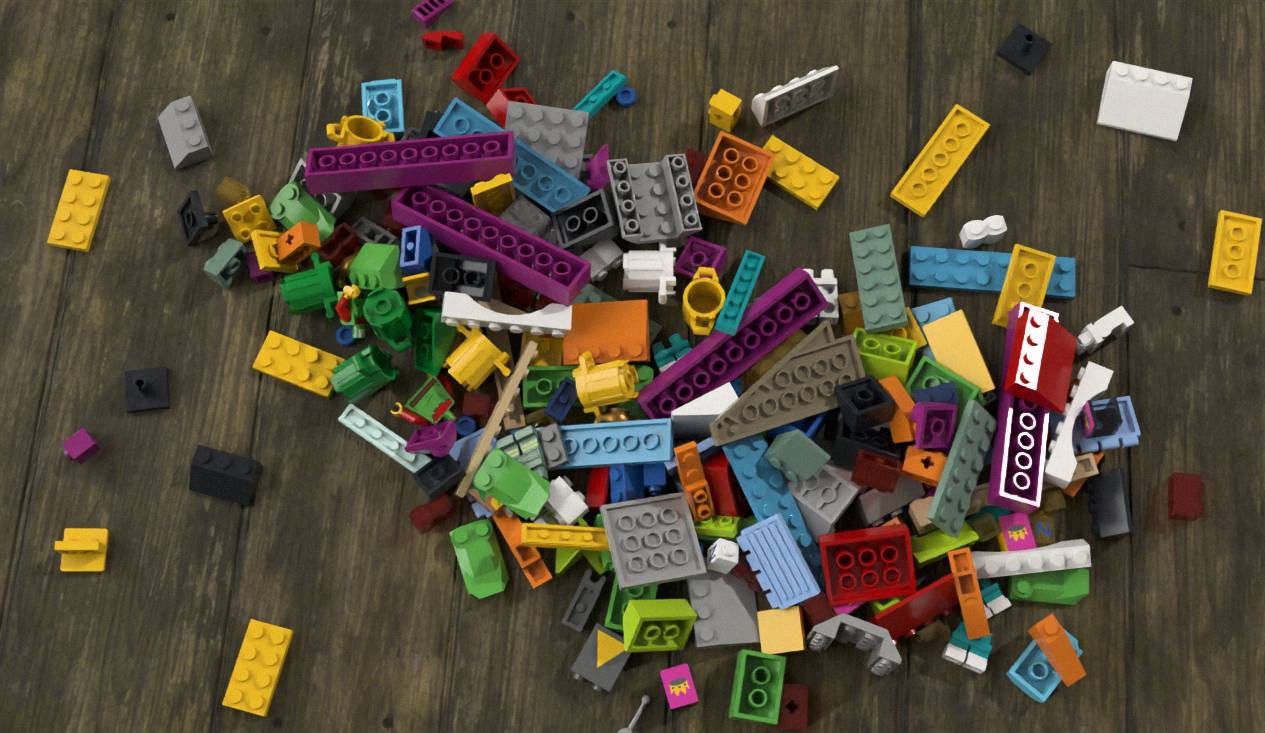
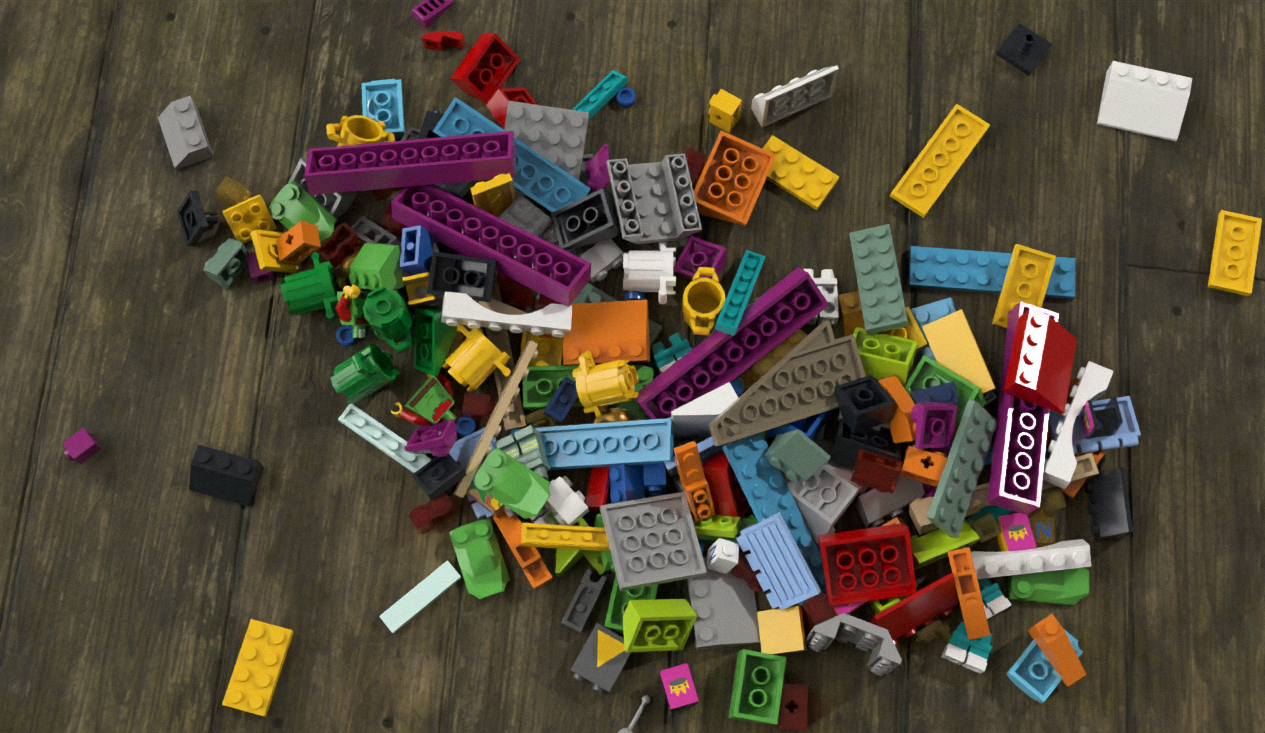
(78, 210): yellow plate -> none
(83, 550): yellow bracket -> none
(147, 389): black tile -> none
(297, 363): yellow plate -> none
(420, 597): none -> light aqua tile
(553, 447): plate -> none
(634, 295): none -> blue tile
(986, 231): white brick -> none
(1094, 335): white hips -> none
(1185, 496): clear red brick -> none

